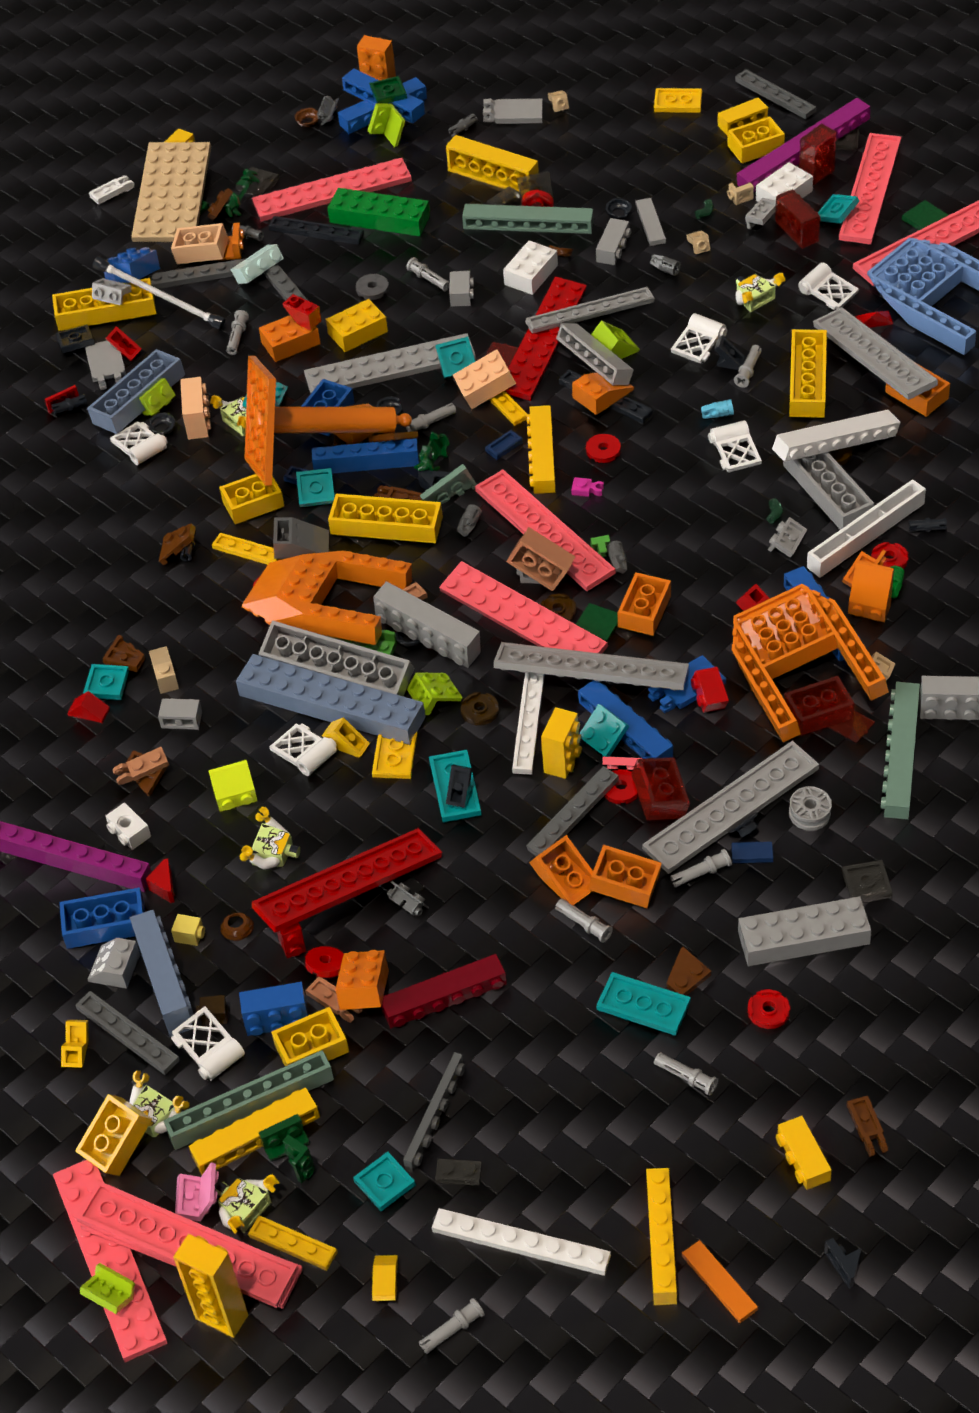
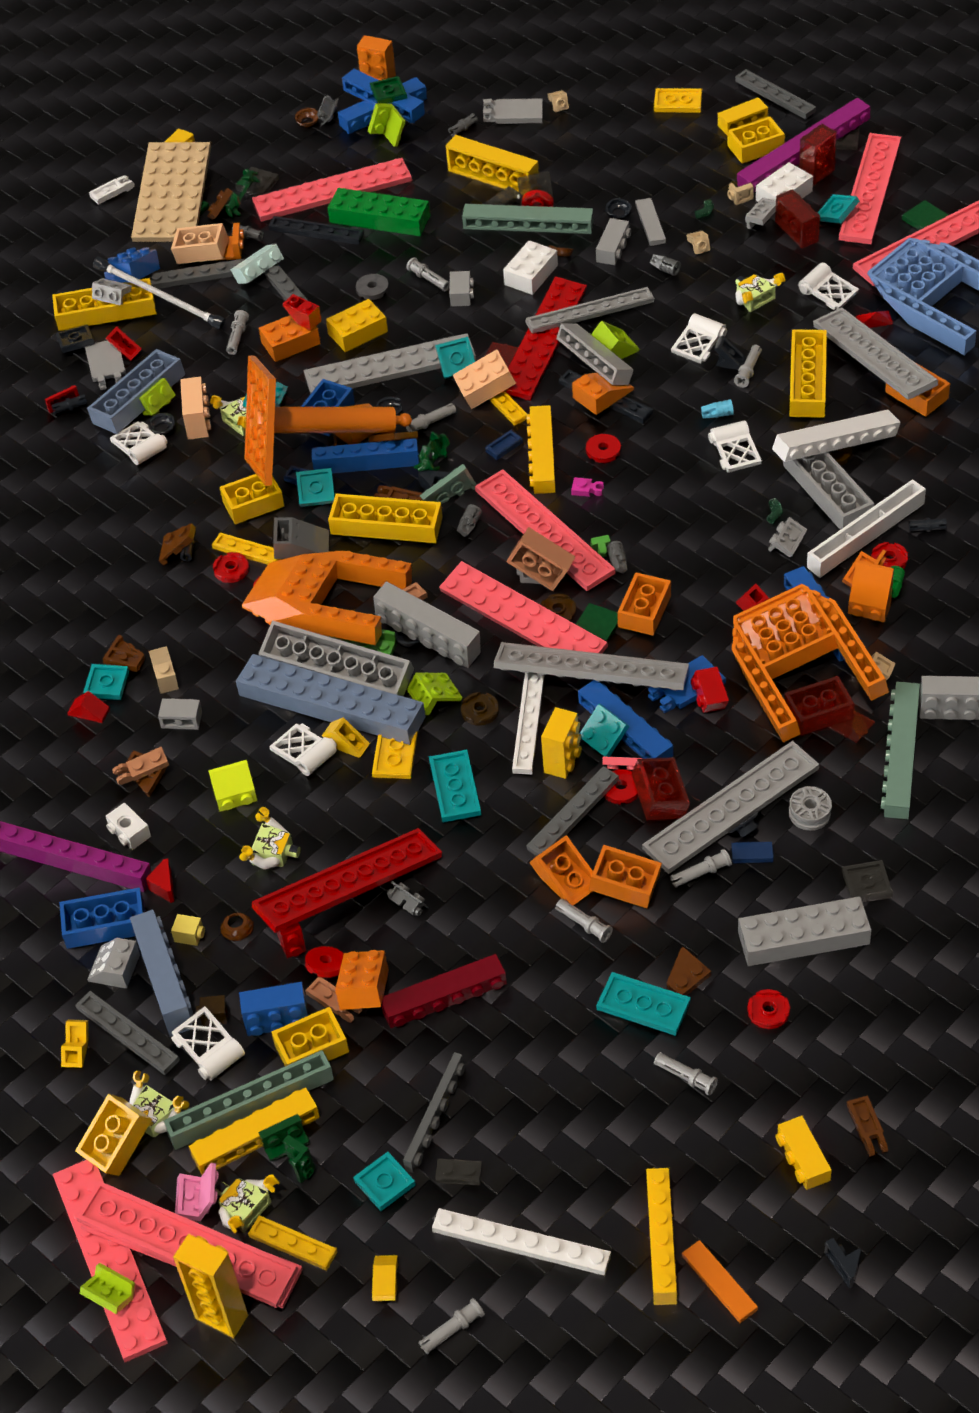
(232, 575): none -> red tile
(459, 786): black slope -> none

